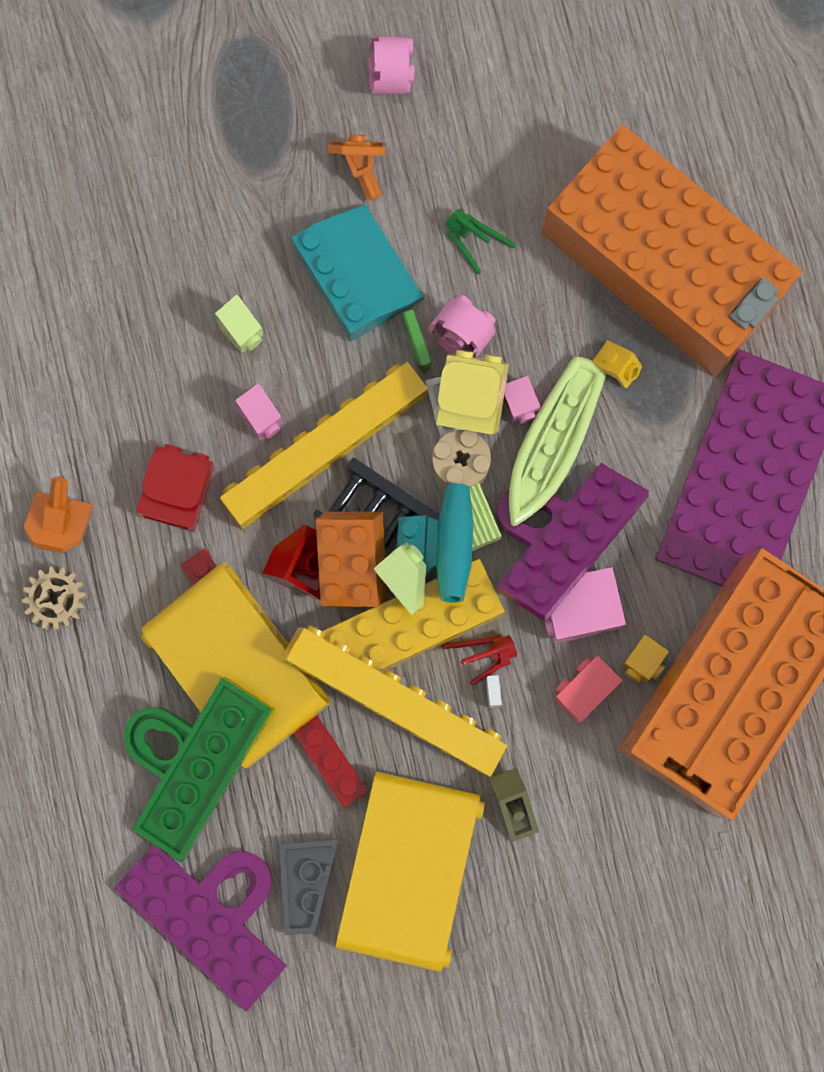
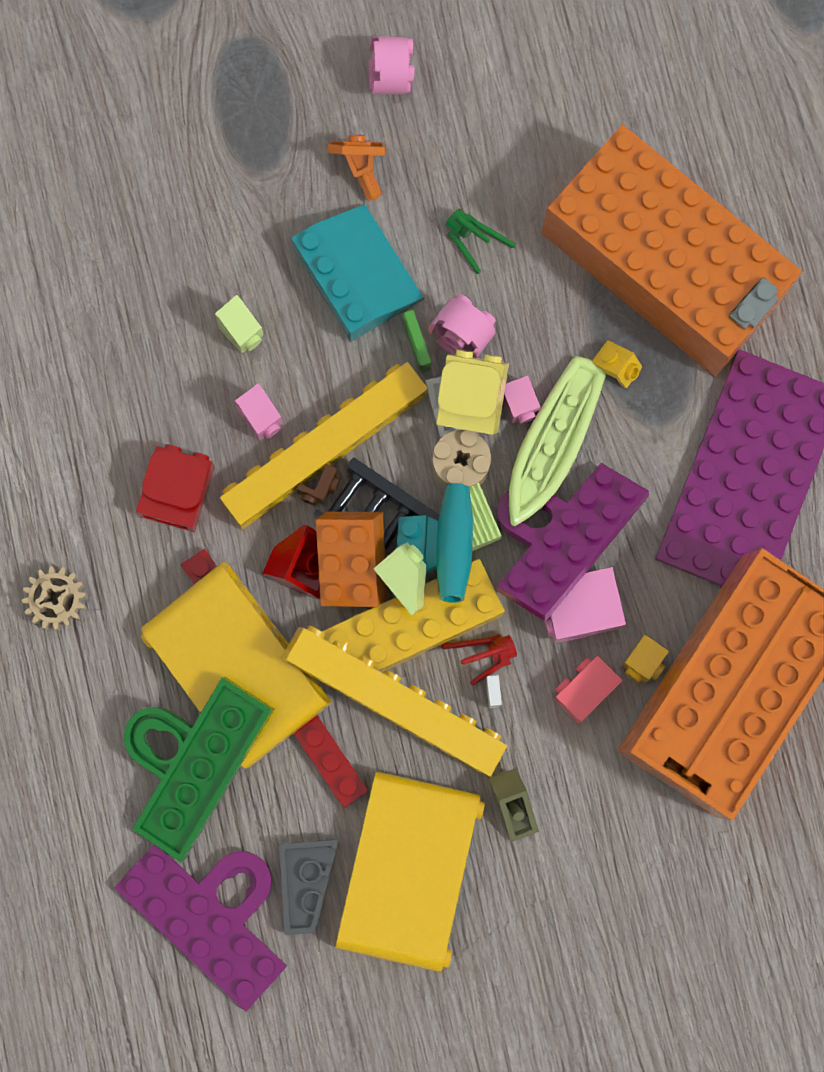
(55, 520): orange piece -> none
(327, 484): none -> reddish brown bracket

